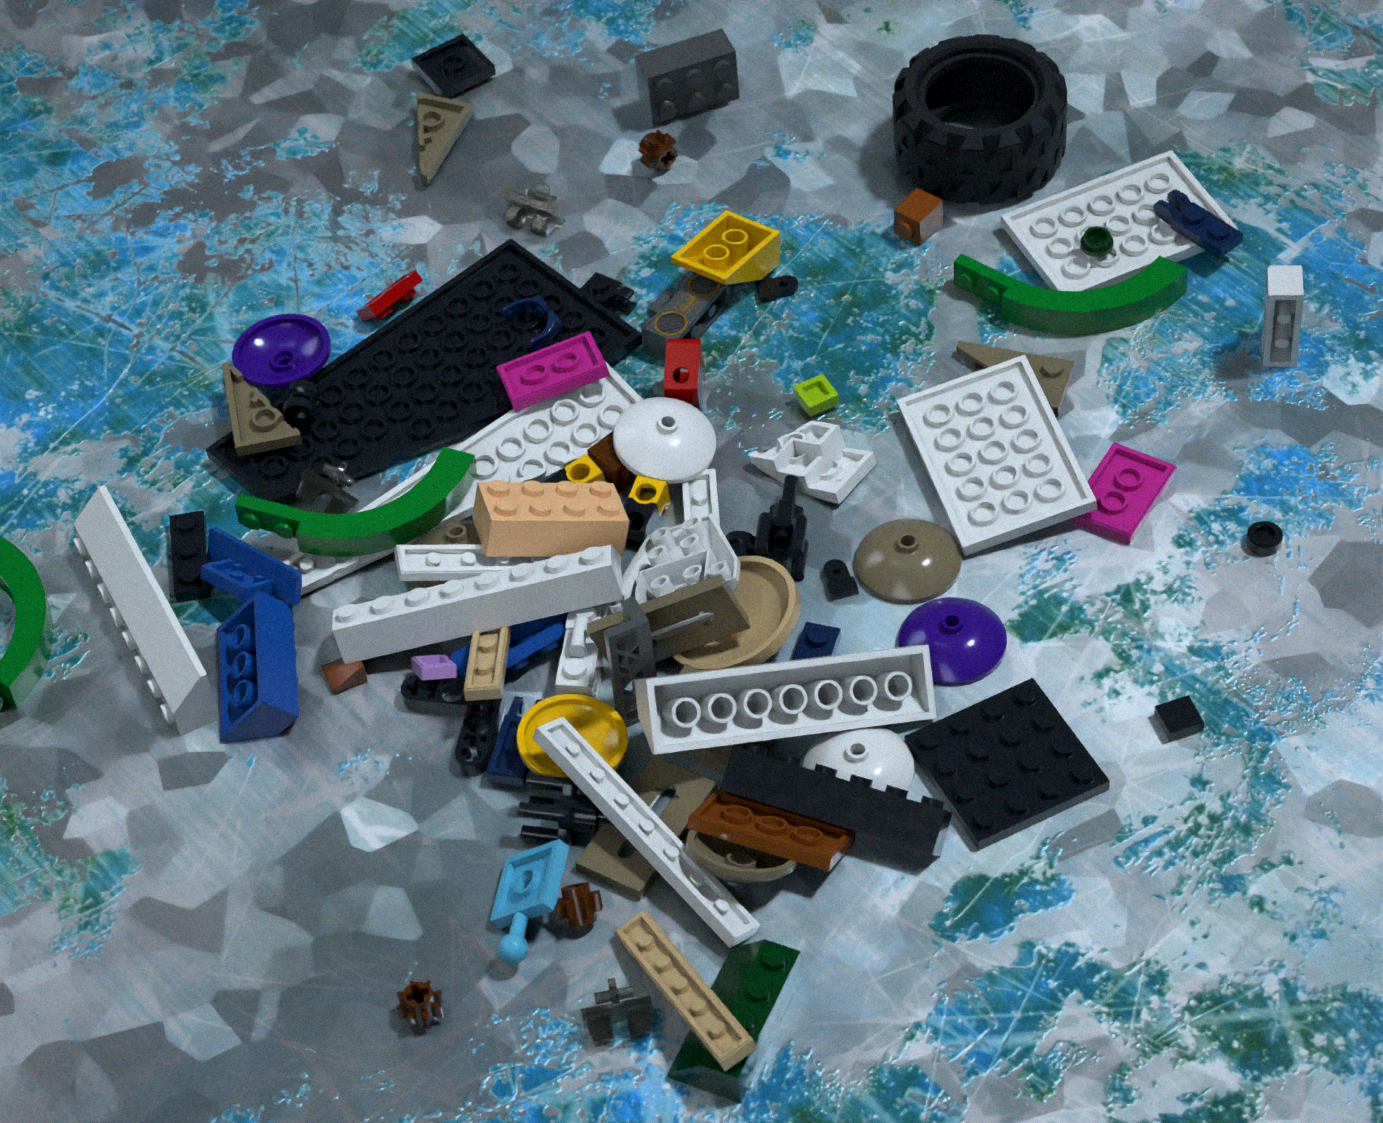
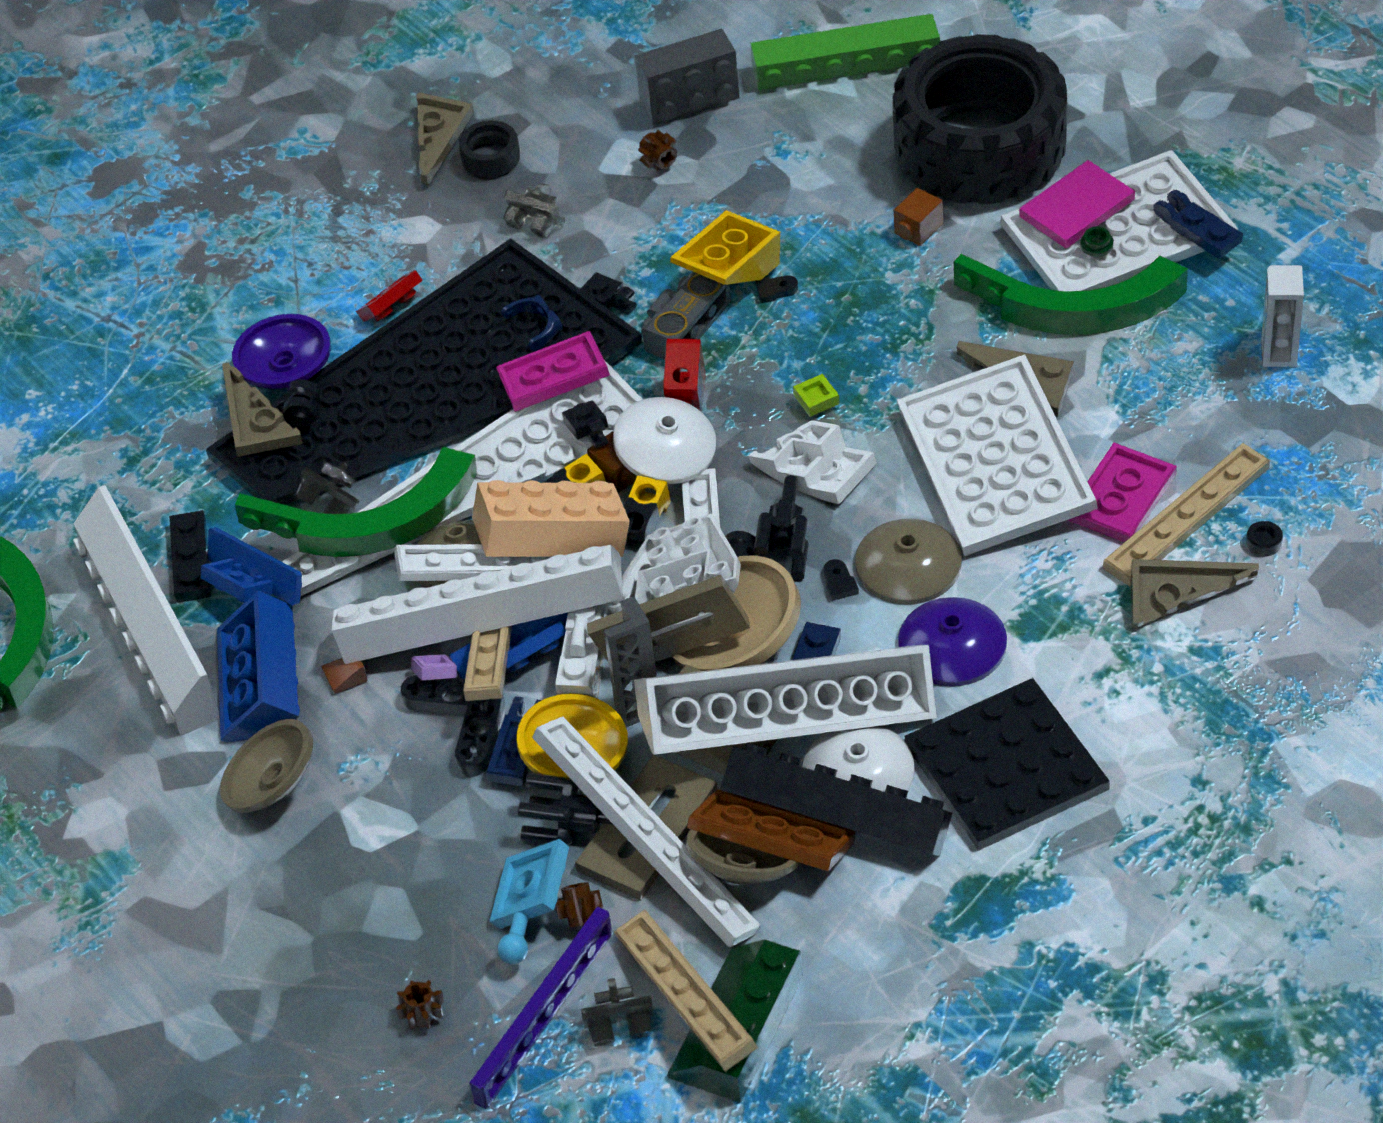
(267, 766): none -> dark tan dish
(453, 66): black plate -> none
(488, 133): none -> black tyre
(541, 1008): none -> dark purple tile
(588, 421): none -> black plate
(841, 51): none -> bright green brick
(1076, 203): none -> dark pink tile
(1171, 585): none -> dark tan wing
(1179, 718): black tile -> none
(1188, 511): none -> tan tile

